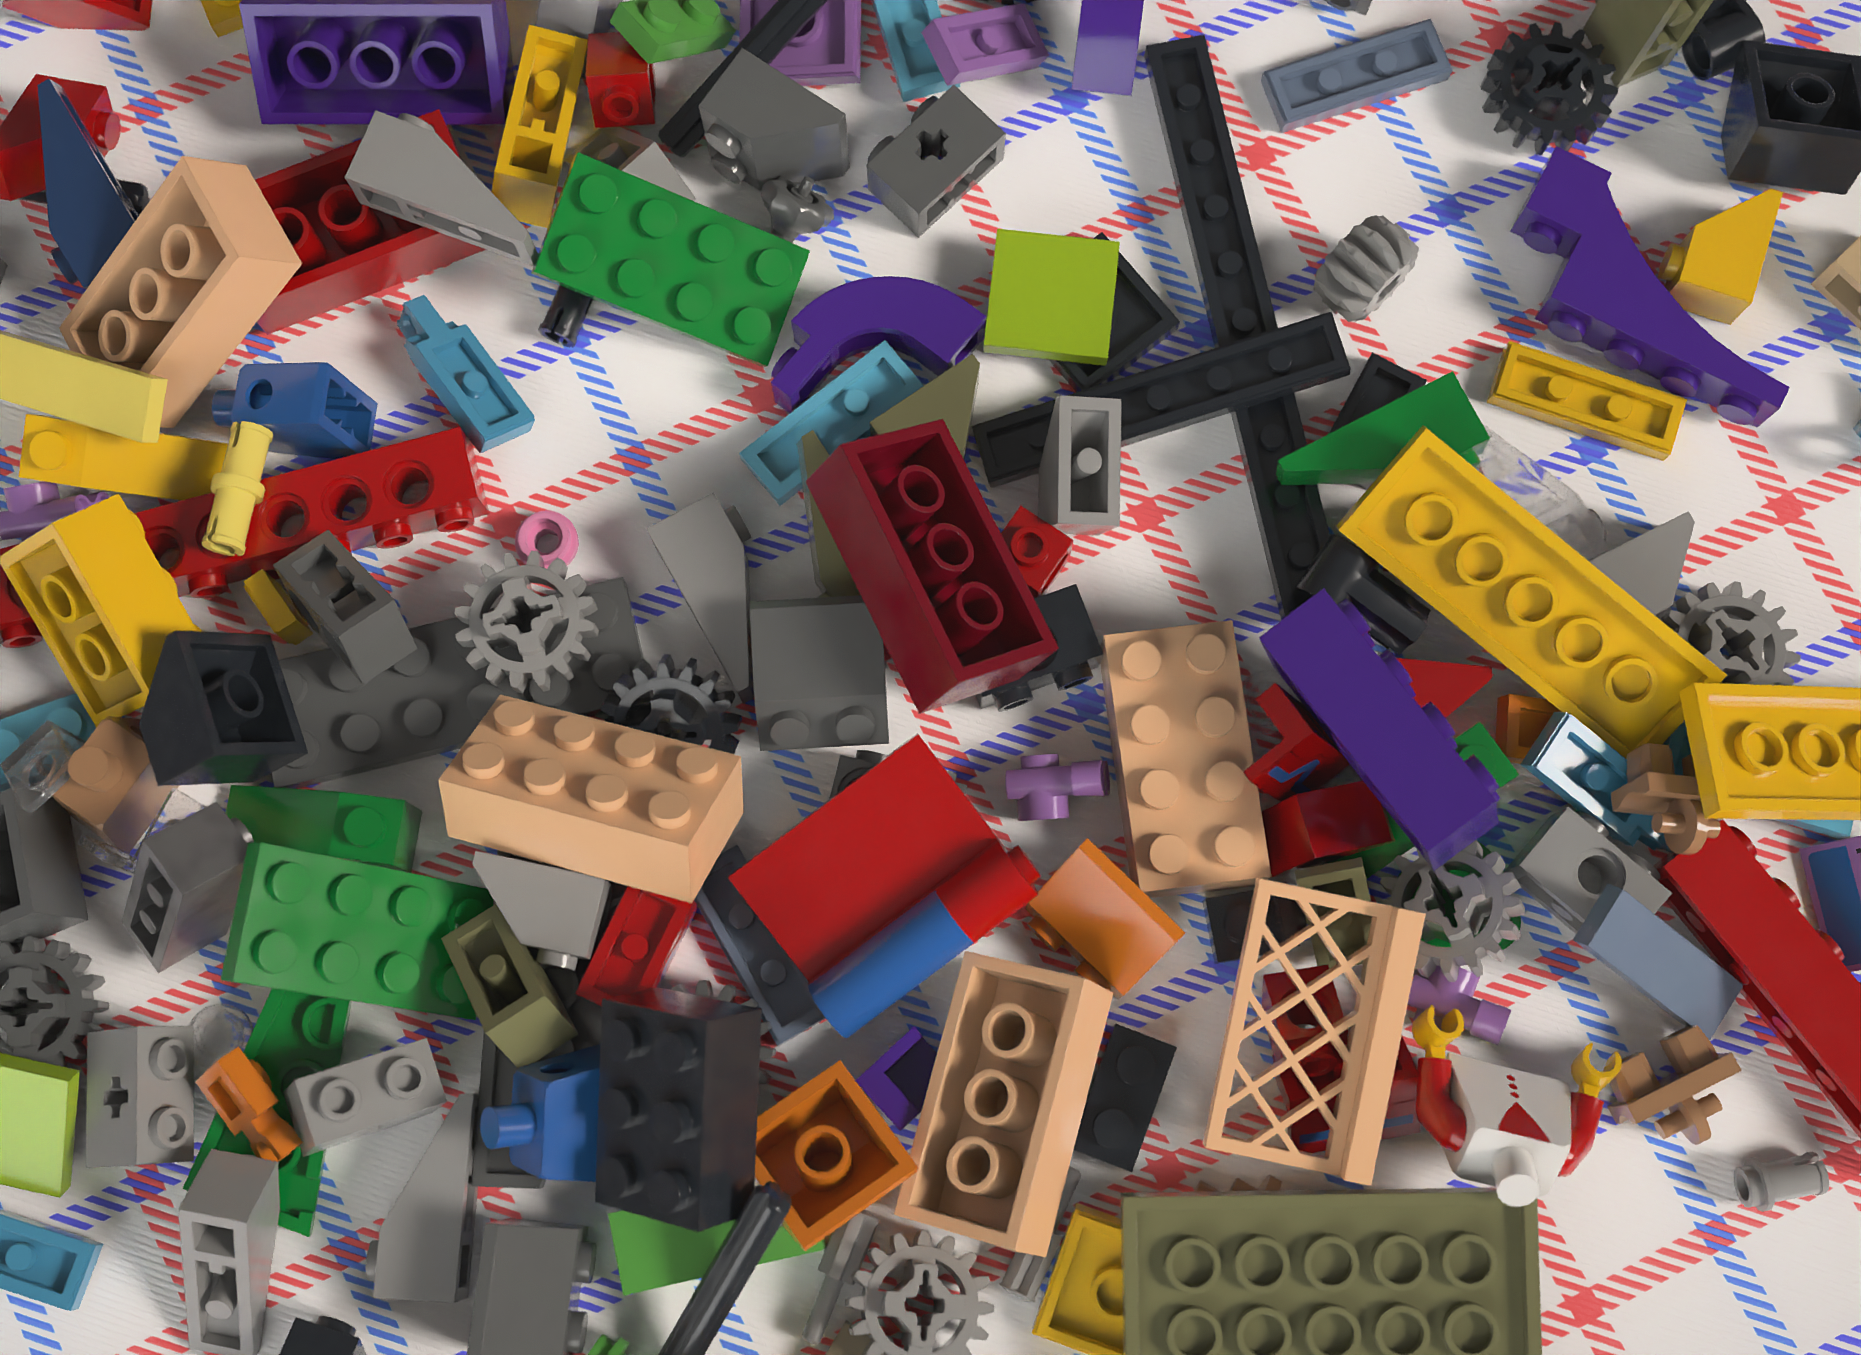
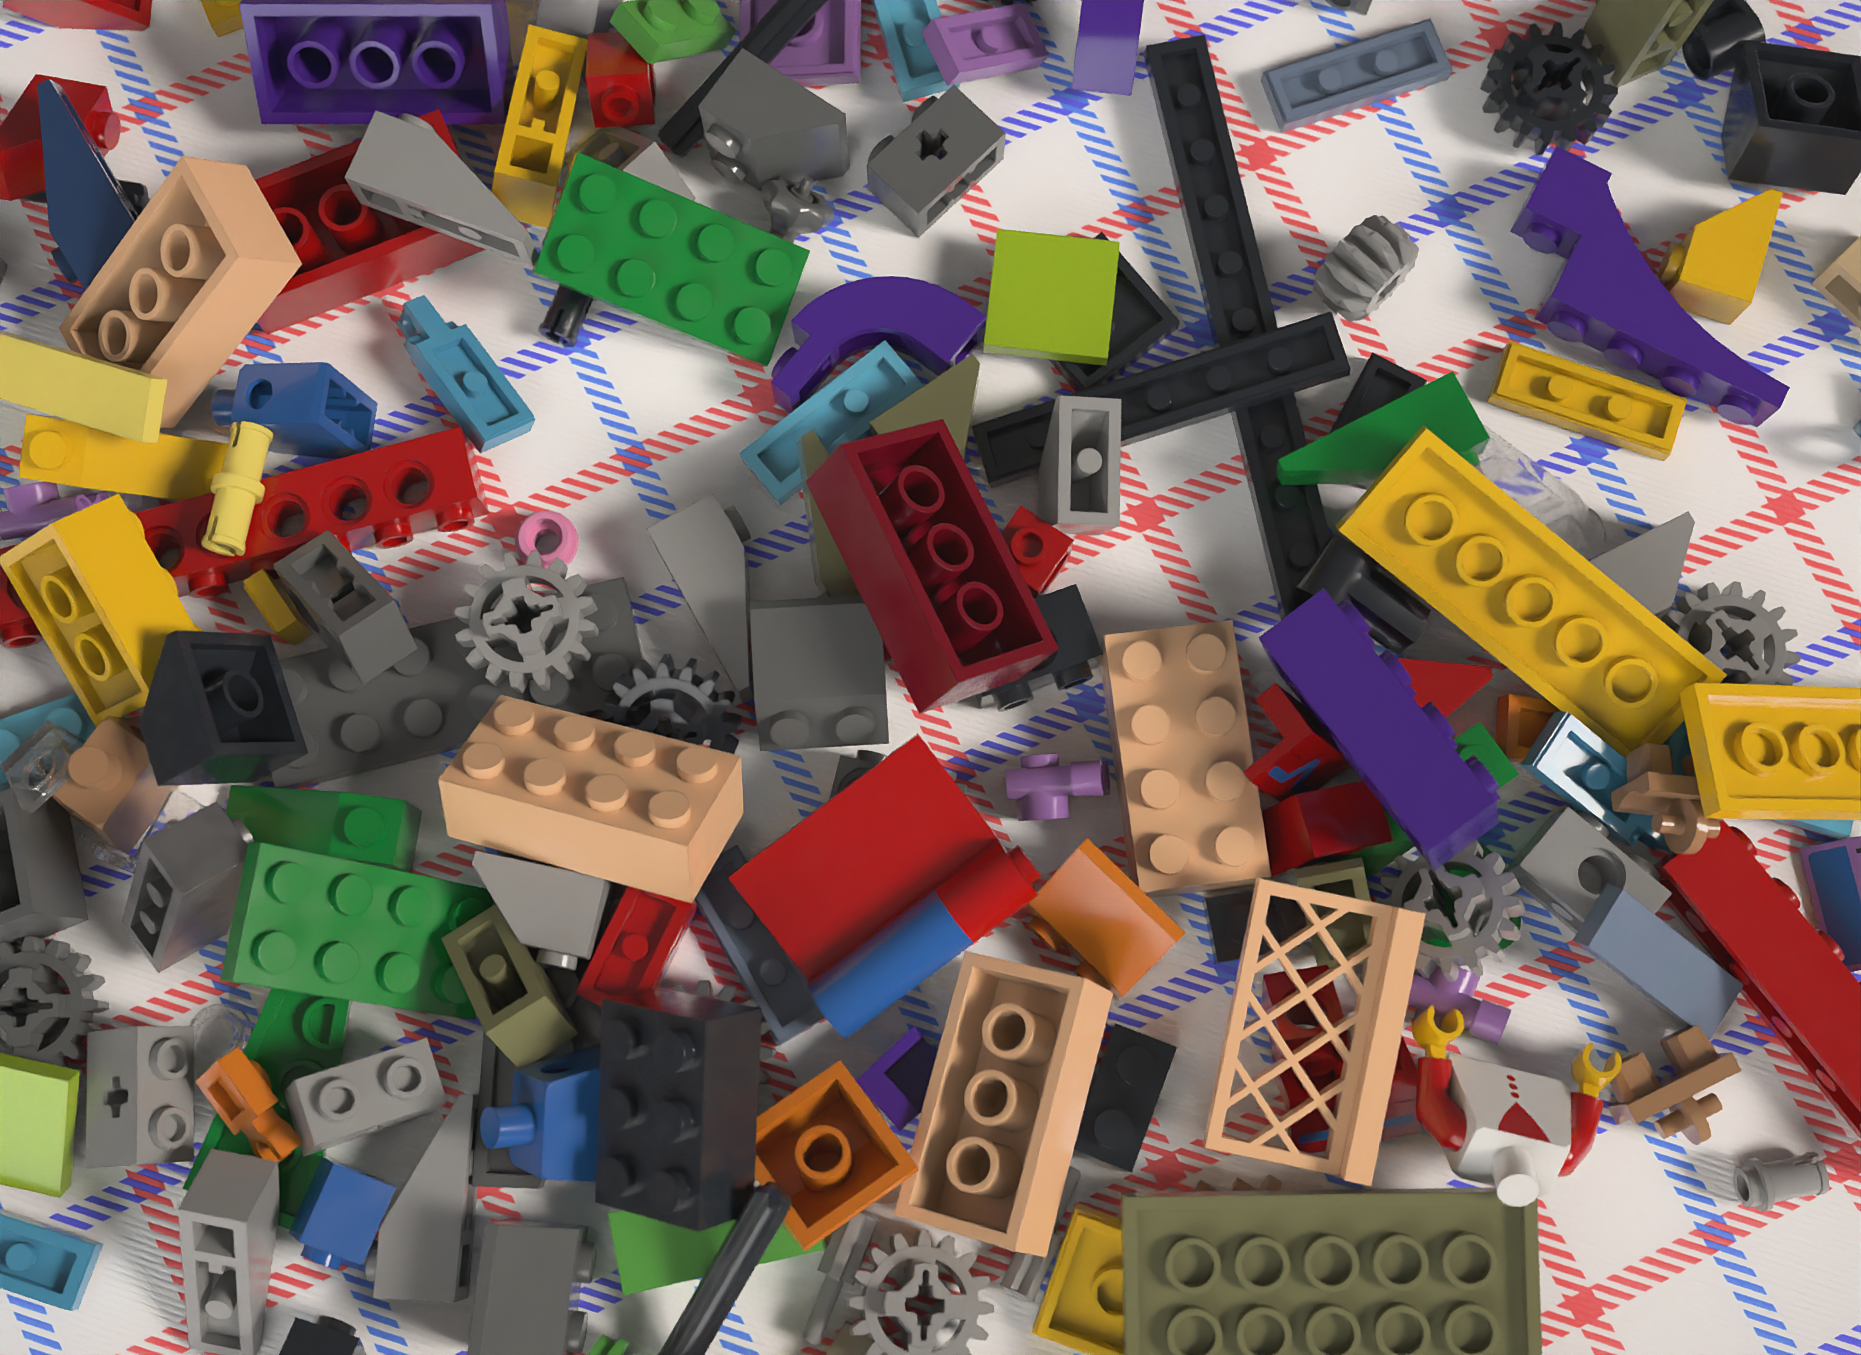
(340, 1214): none -> blue brick

